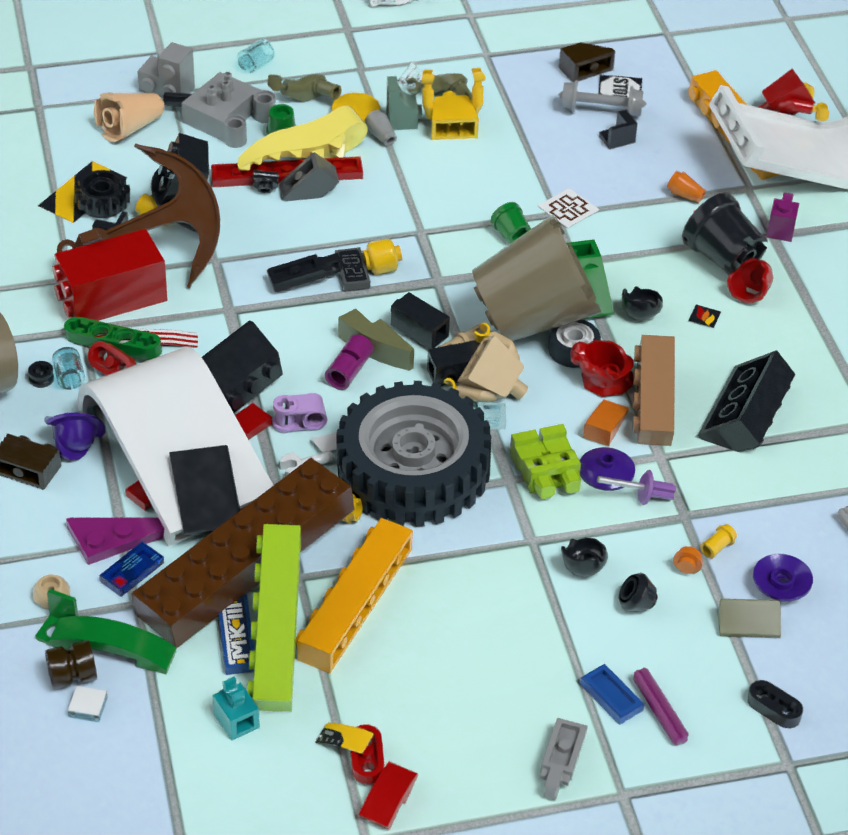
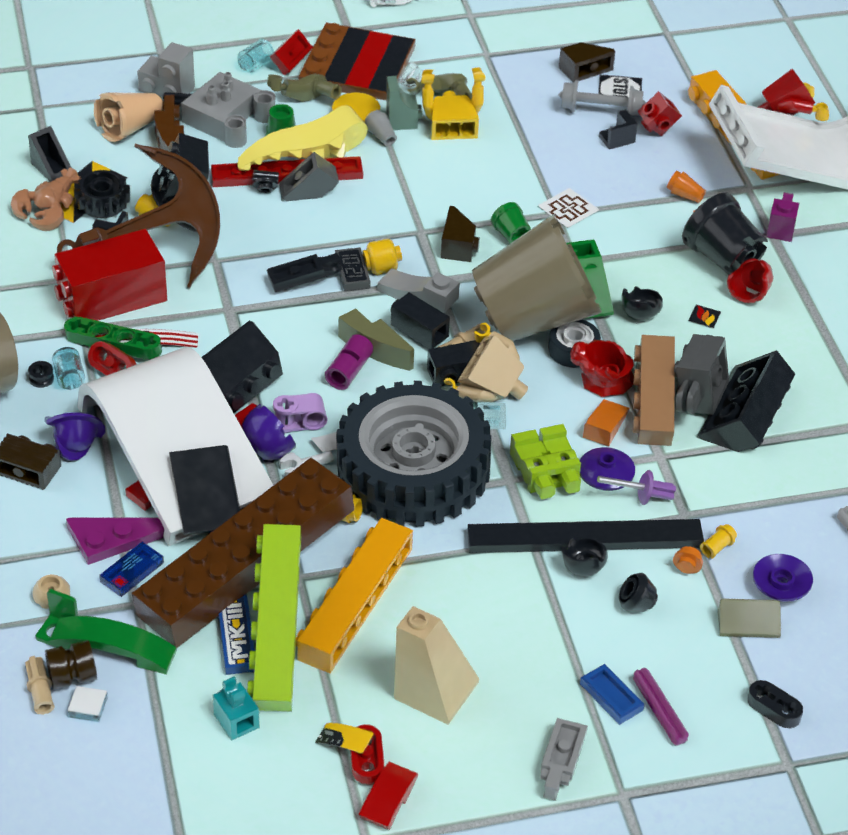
(39, 685): none -> tan axle
(47, 153): none -> black slope
(48, 197): none -> nougat animal
(167, 123): none -> reddish brown slope
(266, 434): none -> dark purple cylinder
(291, 52): none -> red plate
(358, 58): none -> plate
(430, 667): none -> tan slope
(436, 290): none -> light grey slope
(459, 237): none -> dark brown slope
(613, 534): none -> black tile
(659, 114): none -> red brick
(701, 374): none -> dark grey brick

